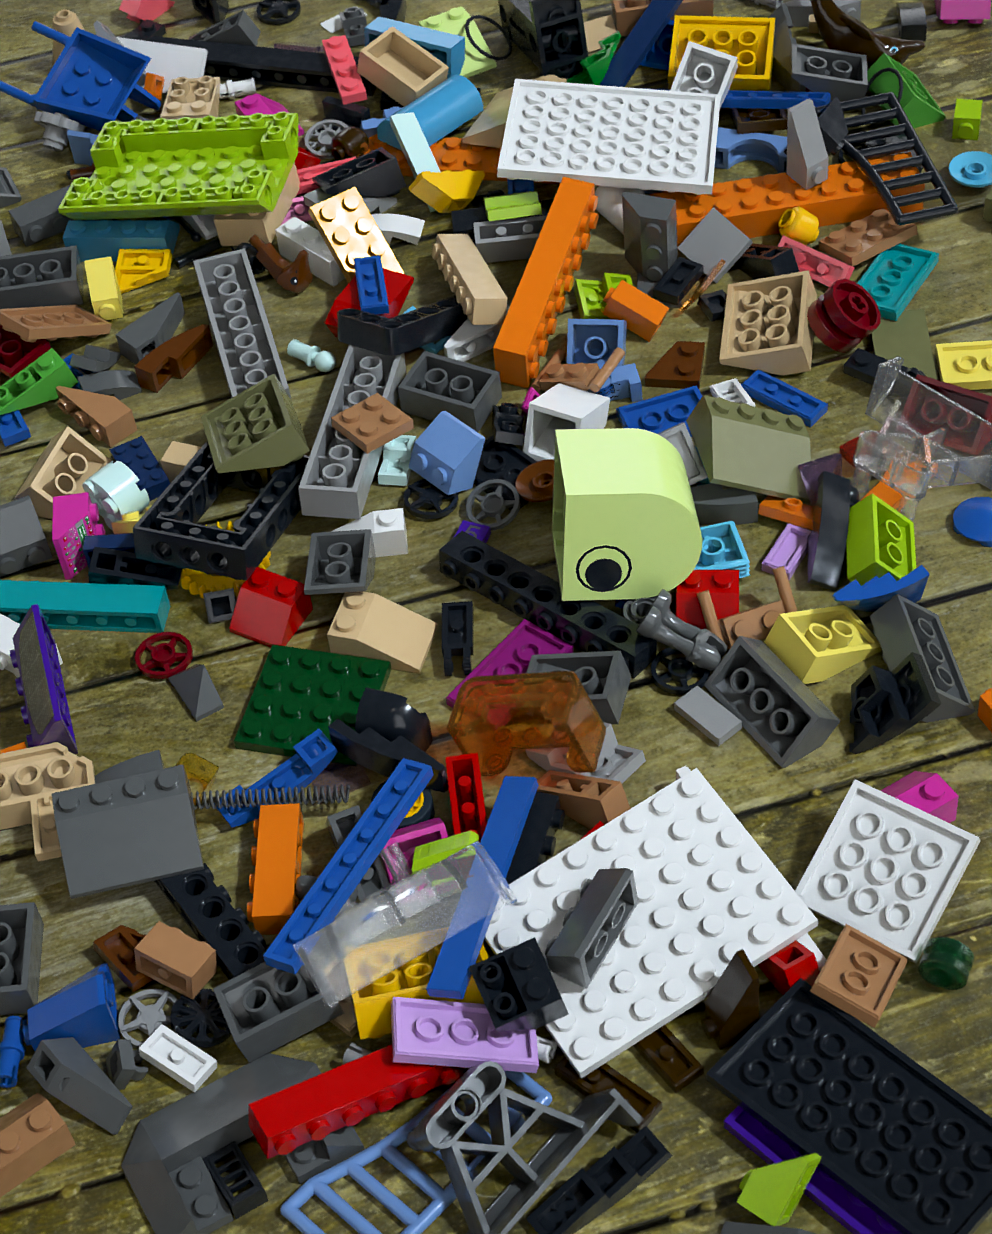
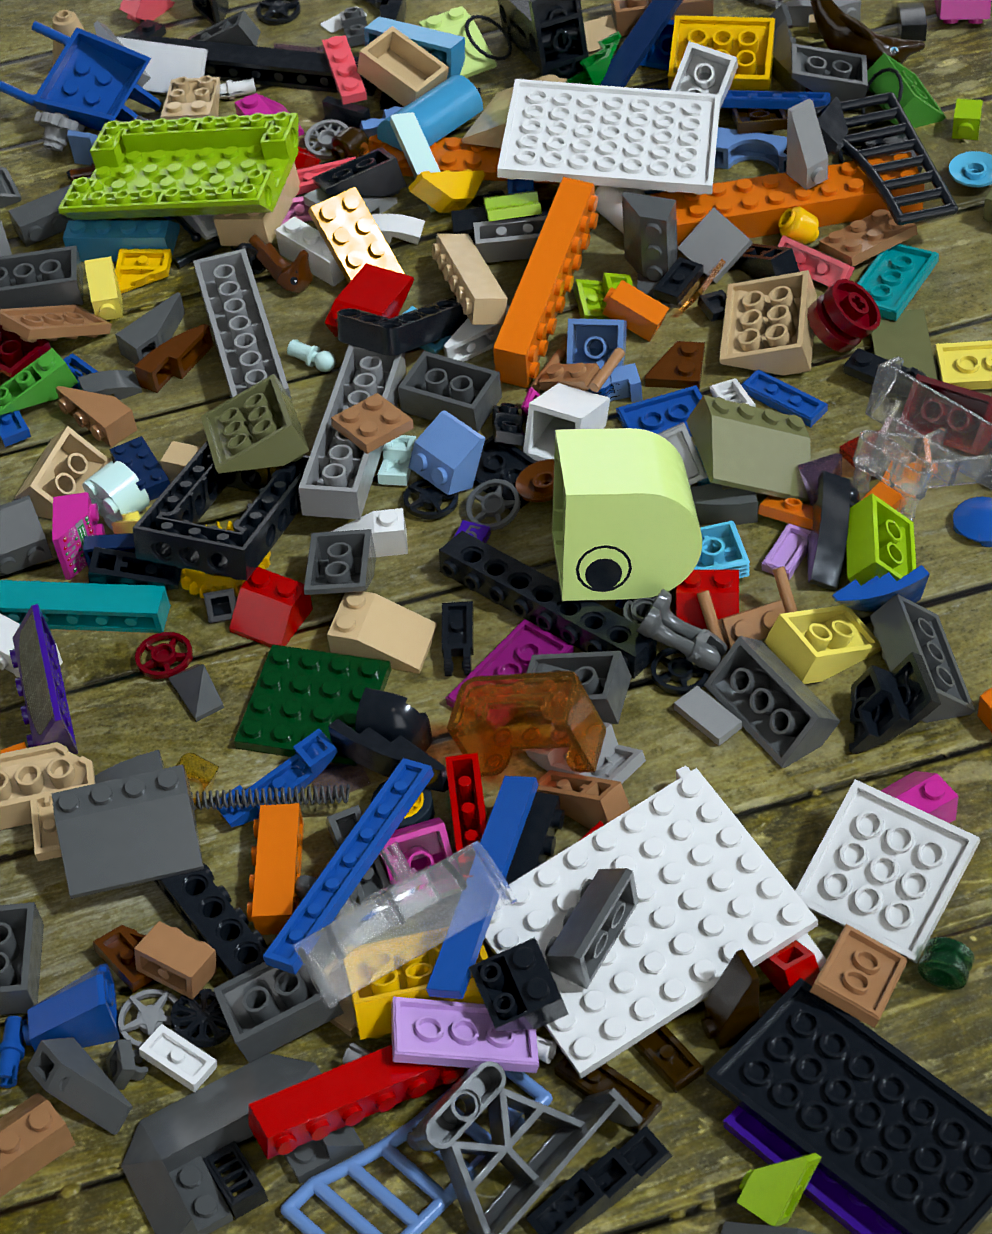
(95, 358): dark grey slope -> none
(154, 85): orange tile -> none
(371, 285): blue tile -> none
(438, 850): lime tile -> none

